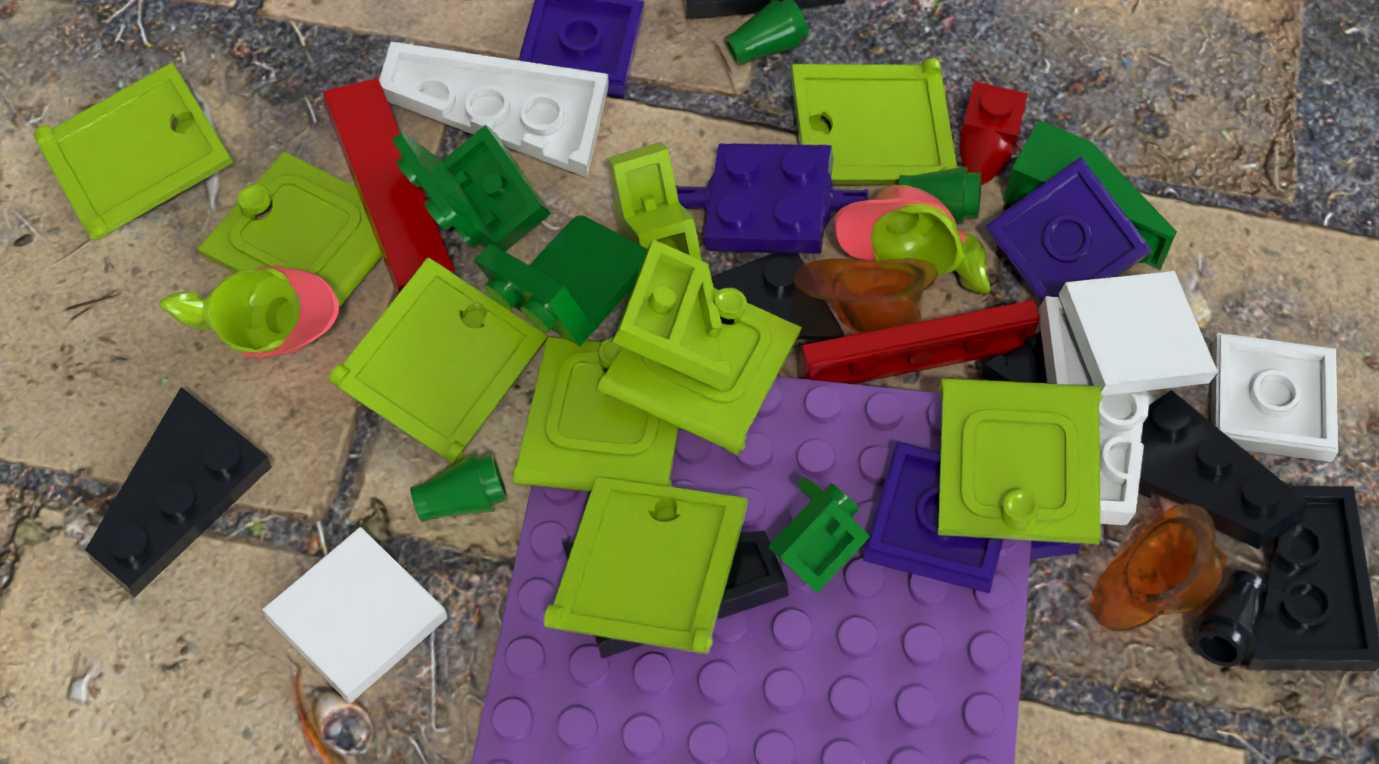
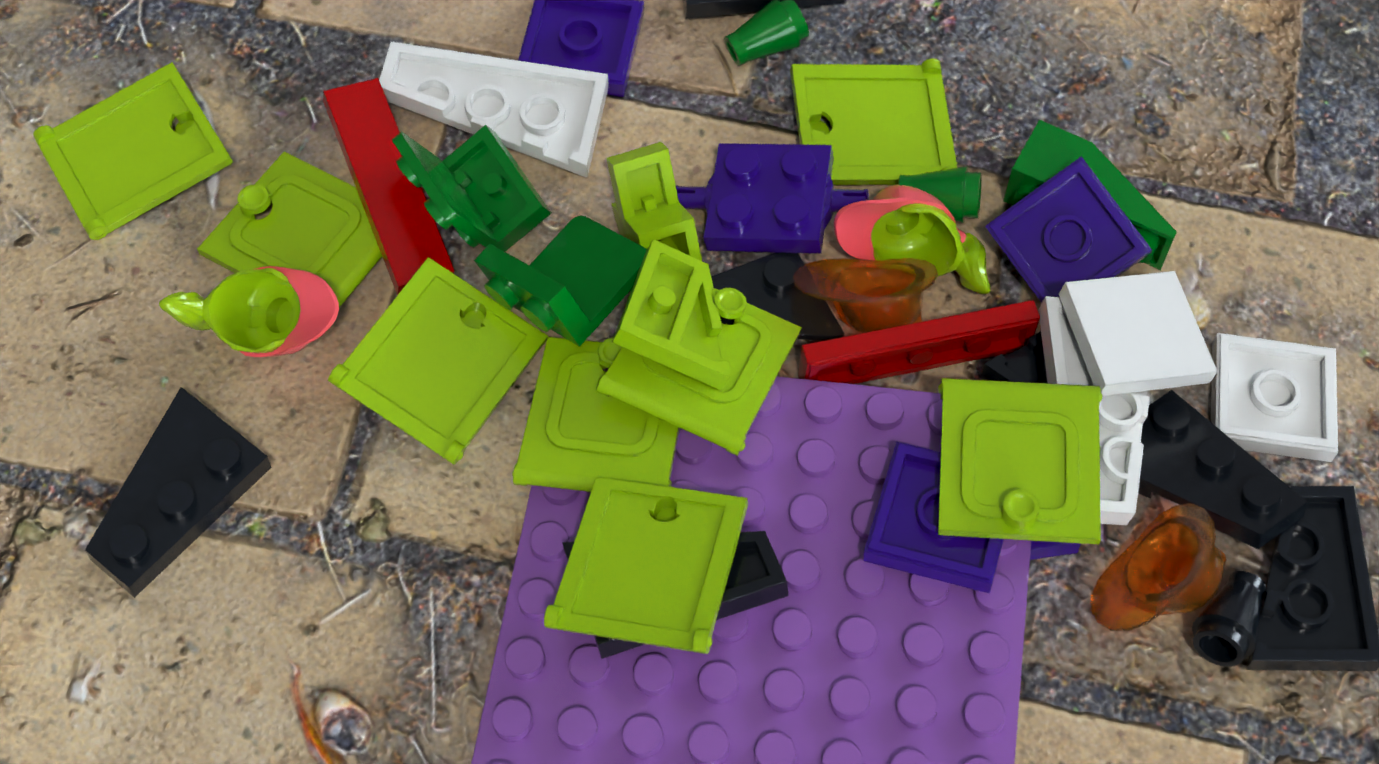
(355, 614): white tile -> none
(462, 489): green cone -> none
(820, 535): green bracket -> none
(991, 129): red plate -> none

